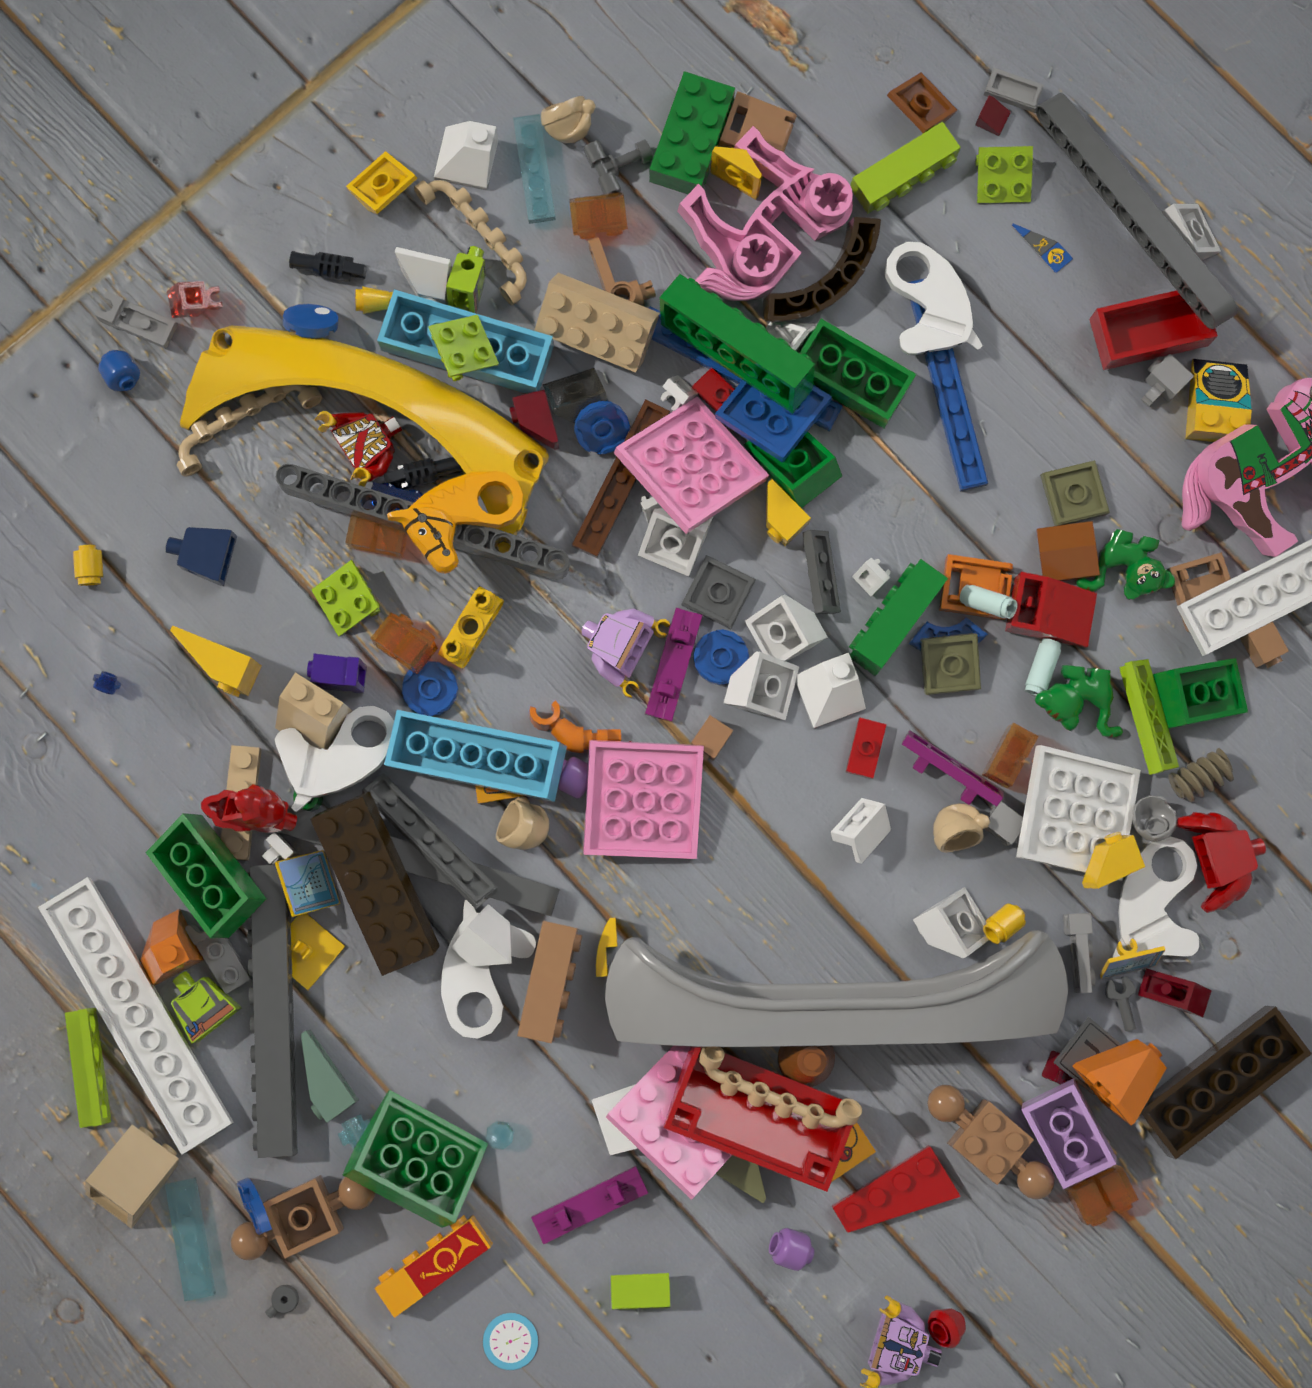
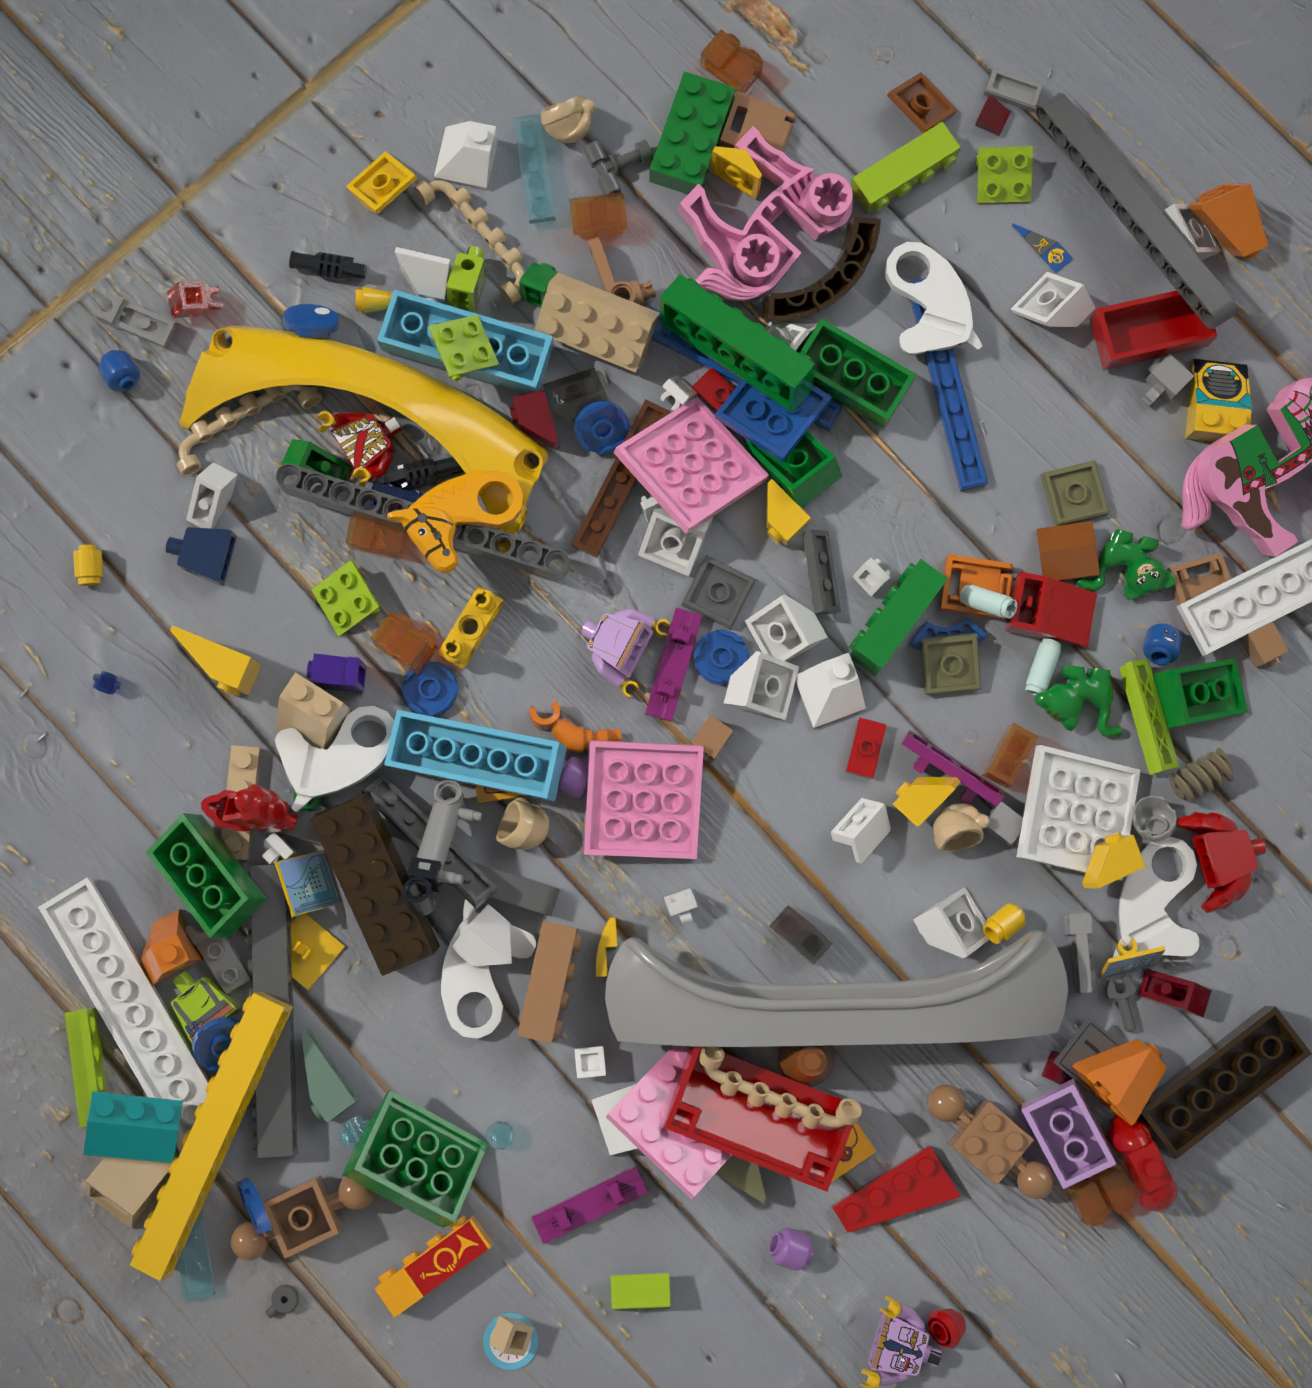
(132, 1127): none -> teal slope
(210, 1136): none -> yellow brick
(211, 495): none -> white slope
(212, 1041): none -> blue tile
(315, 458): none -> green slope
(426, 869): none -> light grey piece
(511, 1336): none -> tan plate
(535, 283): none -> green slope
(590, 1062): none -> white tile
(680, 904): none -> white tile
(730, 62): none -> clear orange piece
(800, 935): none -> clear smoke slope
(923, 796): none -> yellow slope
(1055, 302): none -> white slope
(1143, 1163): none -> red torso
(1162, 644): none -> blue head
(1232, 218): none -> orange slope

